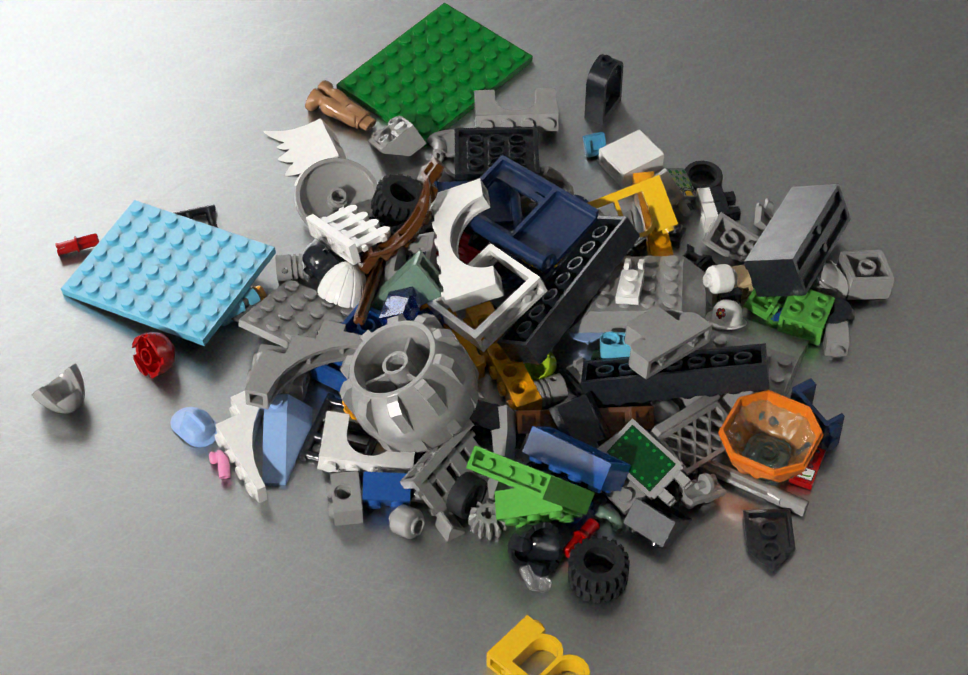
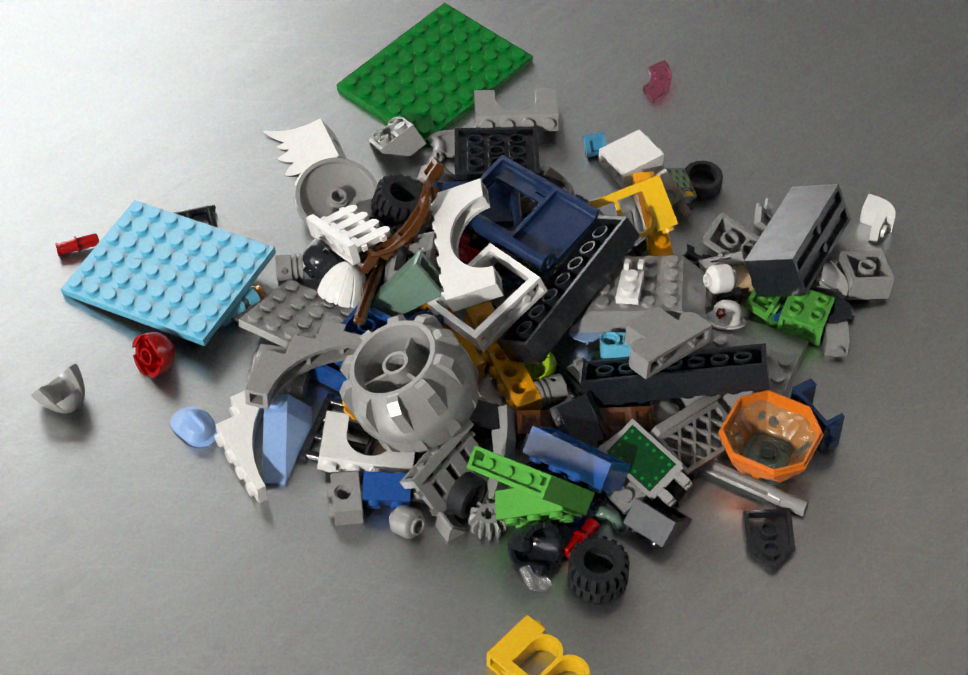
(223, 463): bright pink arm -> none
(339, 106): medium nougat piece -> none
(403, 302): clear blue brick -> none
(603, 88): black window -> none
(659, 82): none -> clear pink tile
(676, 236): black tile -> none
(703, 490): light grey hips -> none
(712, 201): hips -> none
(731, 259): none -> light grey pin
(807, 478): red tile -> none
(878, 214): none -> white brick

